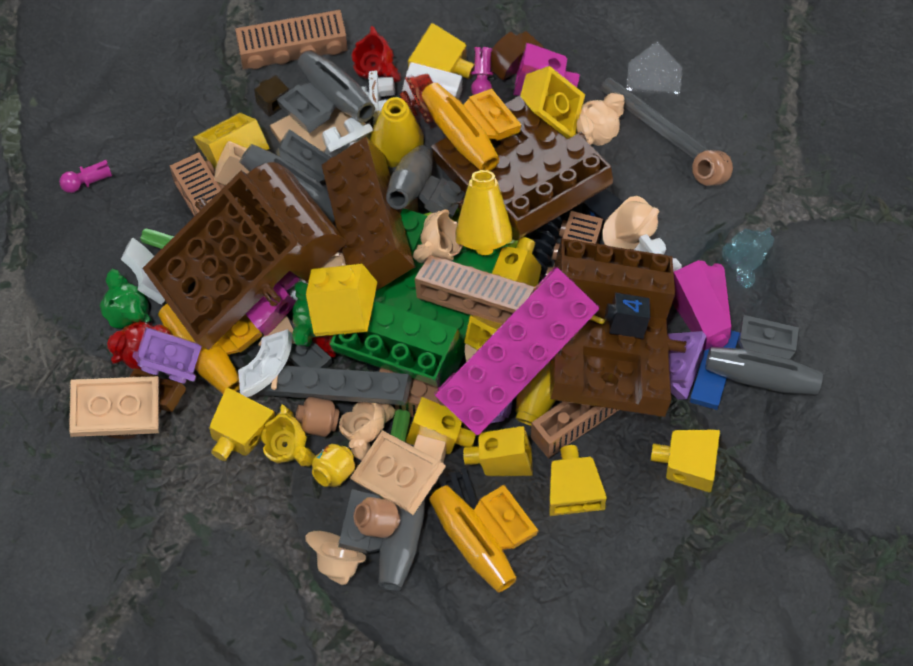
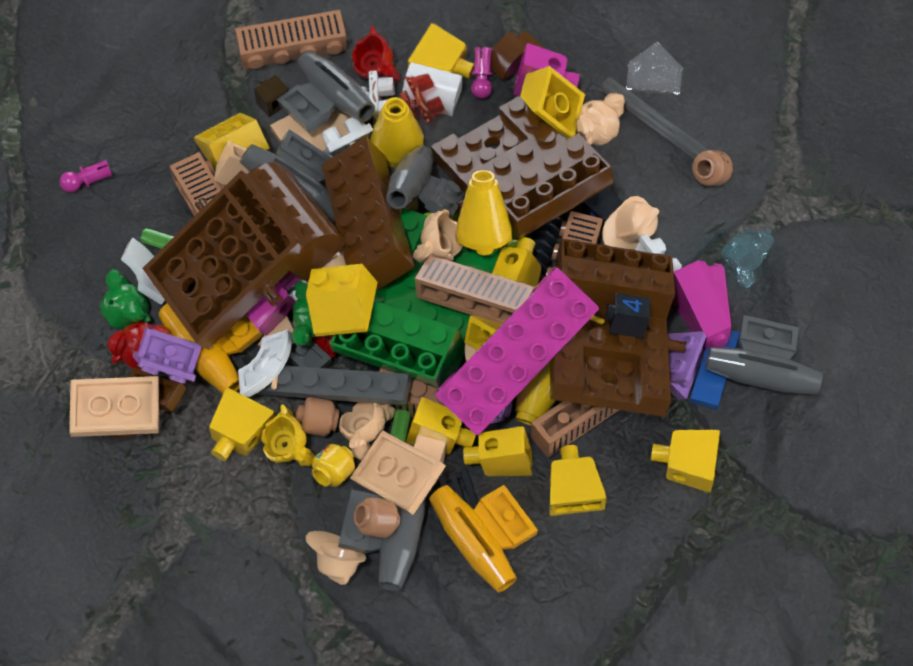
(473, 123): light orange plate -> none

